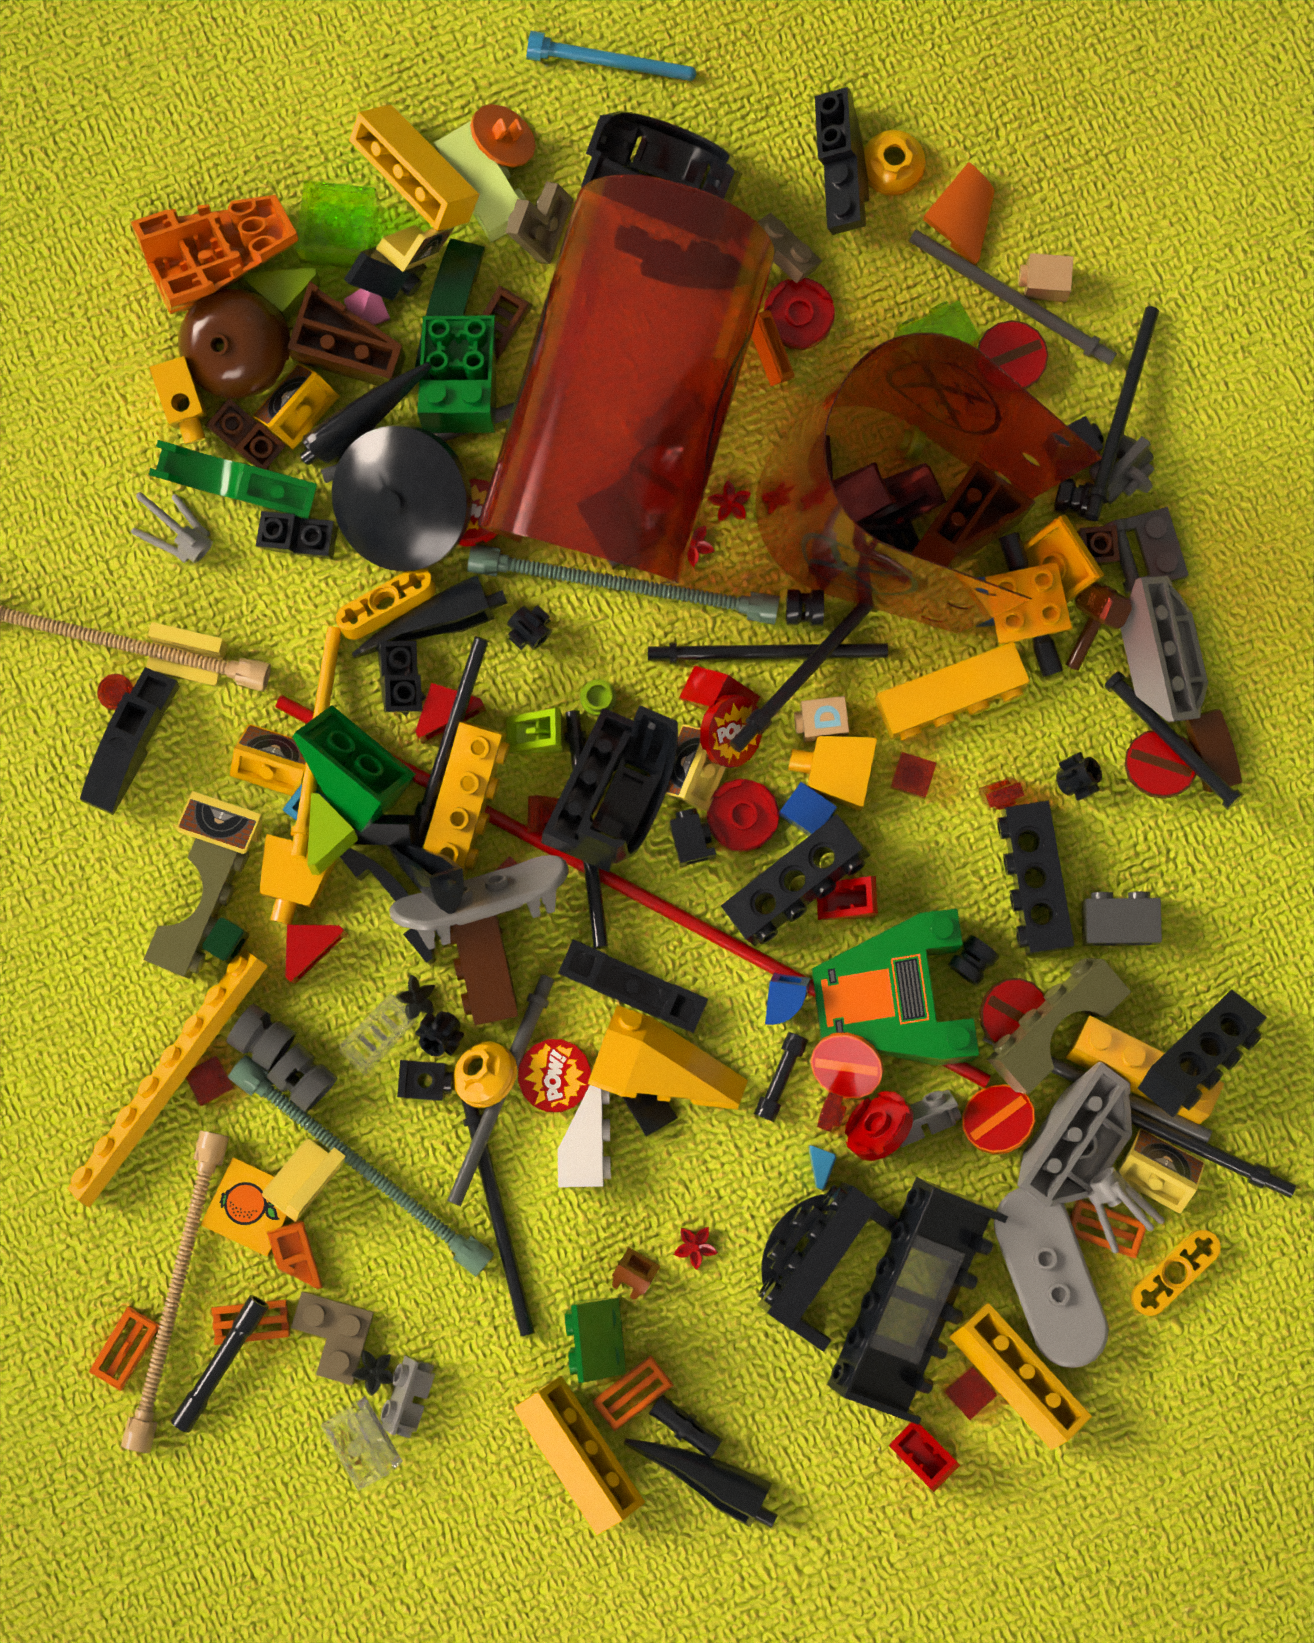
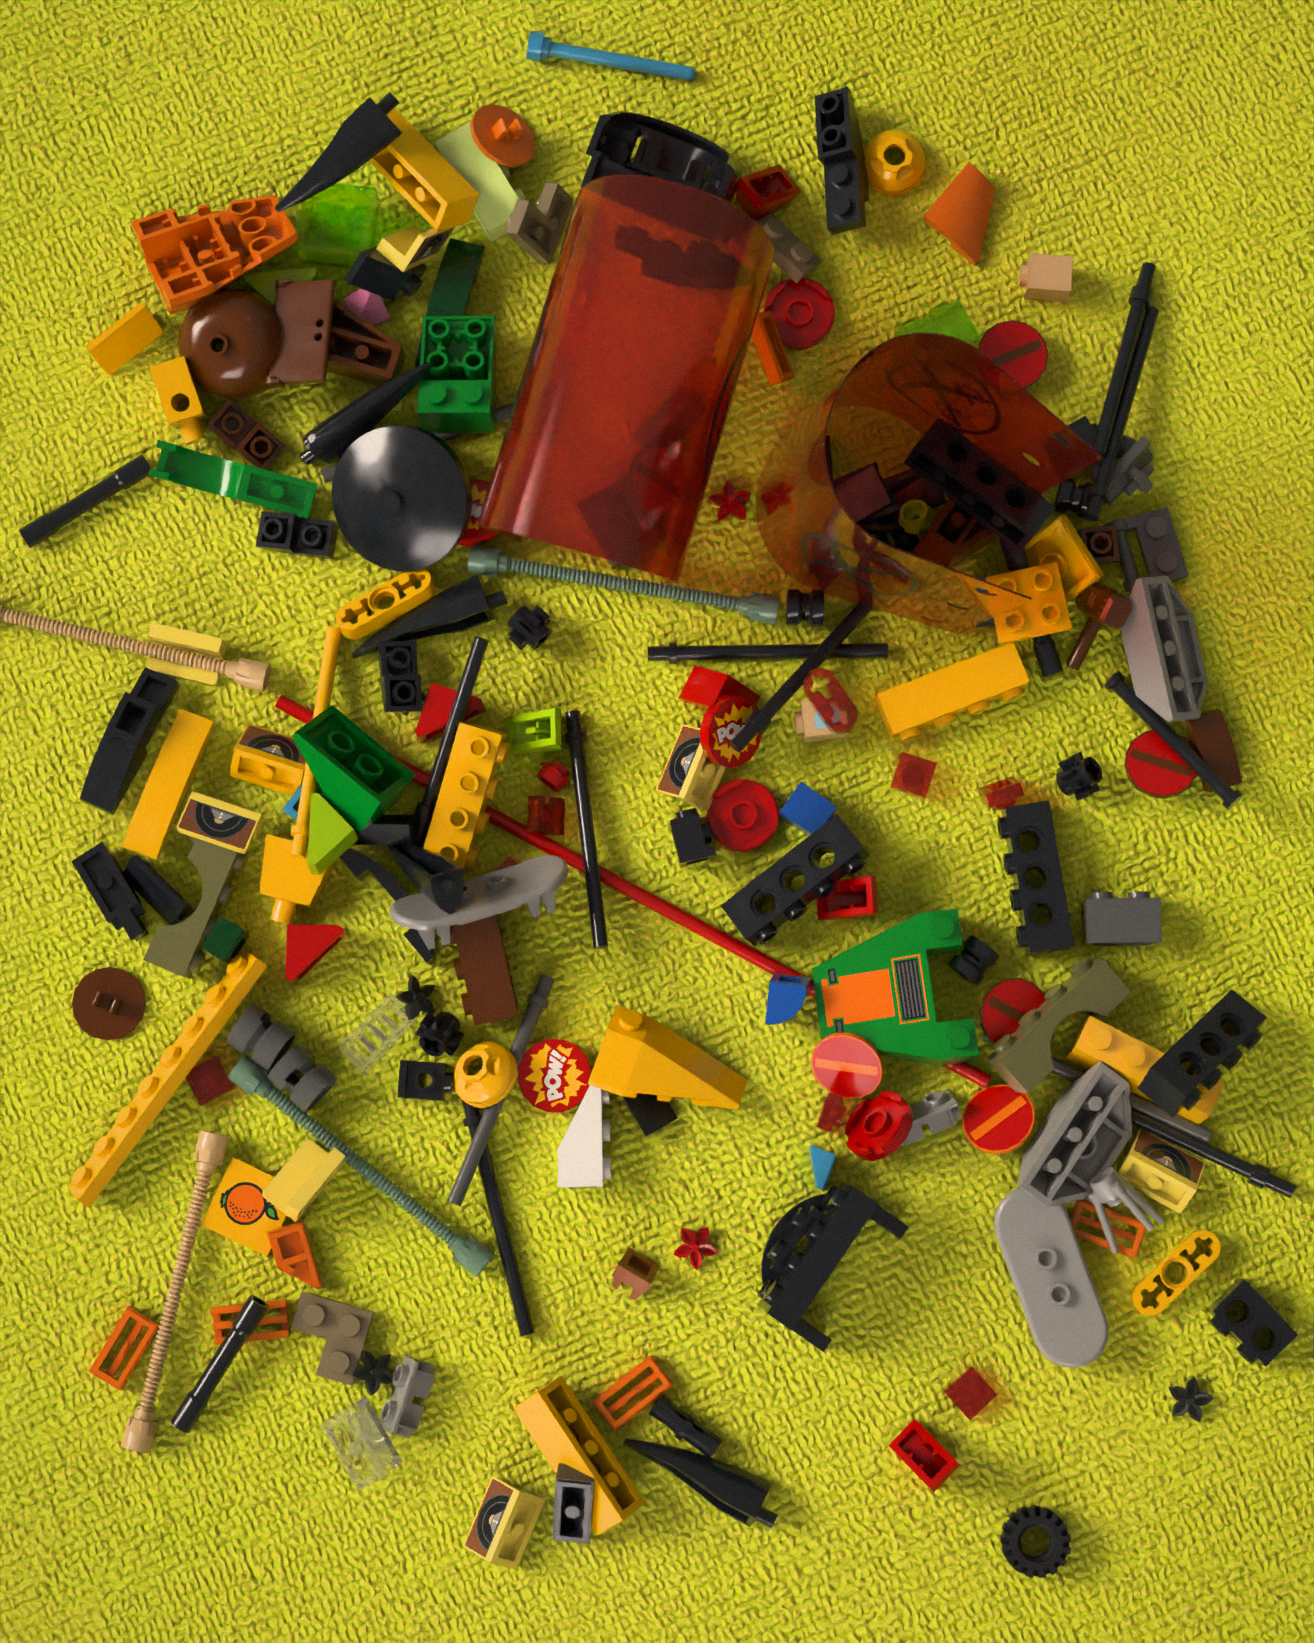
(51, 522): none -> black piece
(108, 1003): none -> reddish brown piece
(111, 890): none -> black hinge
(112, 690): clear red plate -> none
(125, 339): none -> yellow slope
(156, 890): none -> black slope
(168, 783): none -> yellow slope
(191, 542): light grey plant -> none
(296, 405): yellow panel -> none
(300, 311): none -> reddish brown door
(355, 143): none -> black piece
(503, 1523): none -> light yellow panel
(516, 320): reddish brown slope -> none
(554, 775): none -> red plate
(572, 1505): none -> slope
(596, 1338): green slope -> none
(597, 695): lime plate -> none
(632, 797): black piece -> none
(632, 986): black slope -> none
(698, 546): red plant -> none
(765, 191): none -> red slope
(793, 1047): black bar -> none
(836, 695): none -> clear red beam
(837, 768): yellow torso -> none
(911, 442): plate -> none
(912, 1299): black window -> none
(915, 516): none -> lime plate
(979, 484): none -> black brick
(1020, 1376): yellow brick -> none
(1058, 1546): none -> black tyre
(1090, 345): dark grey bar -> none
(1139, 300): none -> black bar
(1189, 1400): none -> pearl dark grey plant
(1256, 1315): none -> black brick

